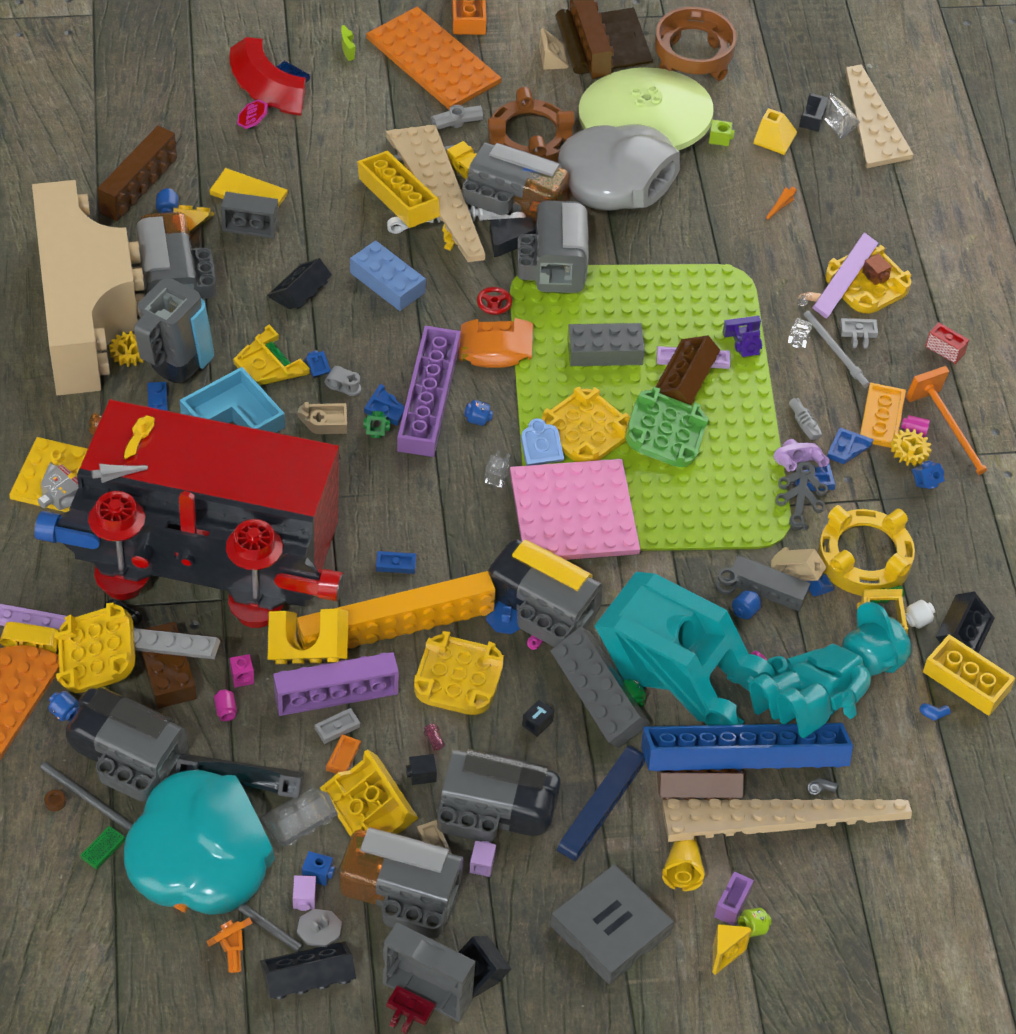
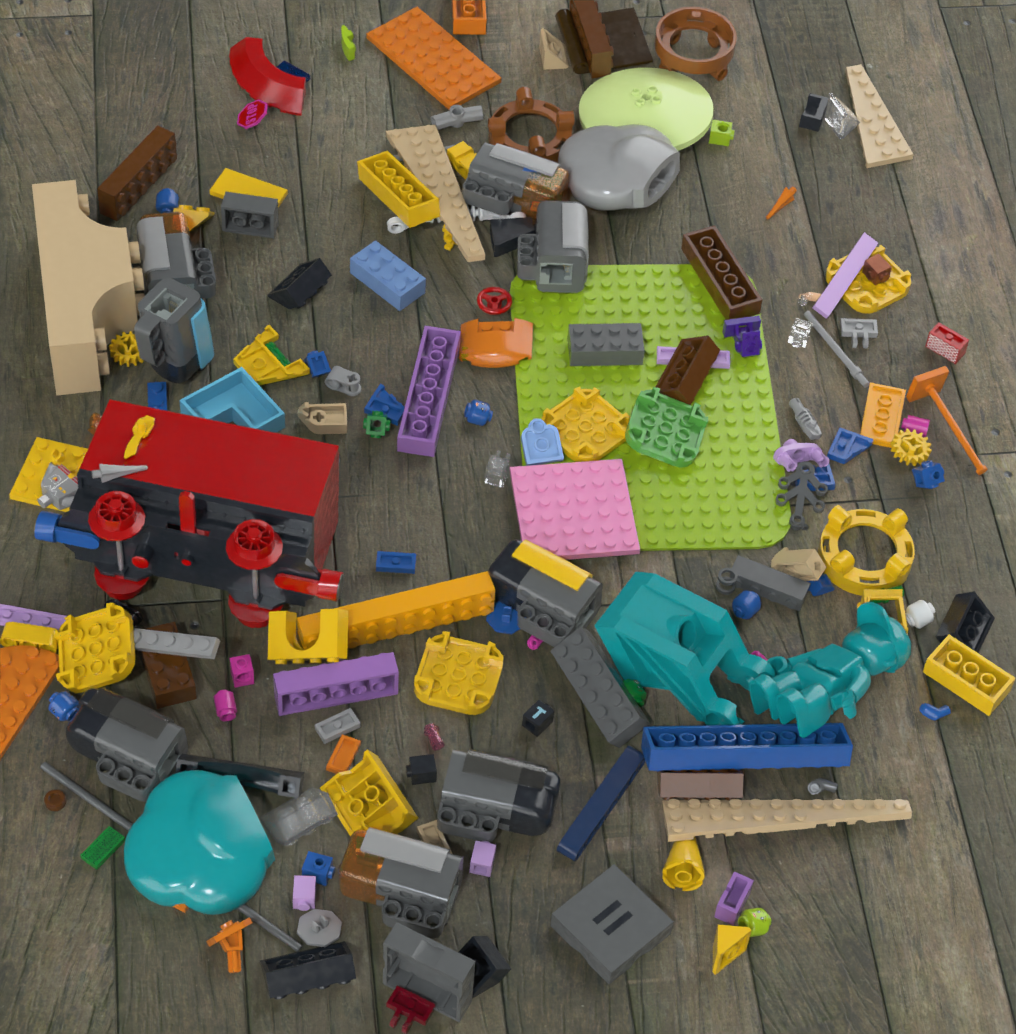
(721, 273): none -> reddish brown brick
(775, 132): yellow slope -> none

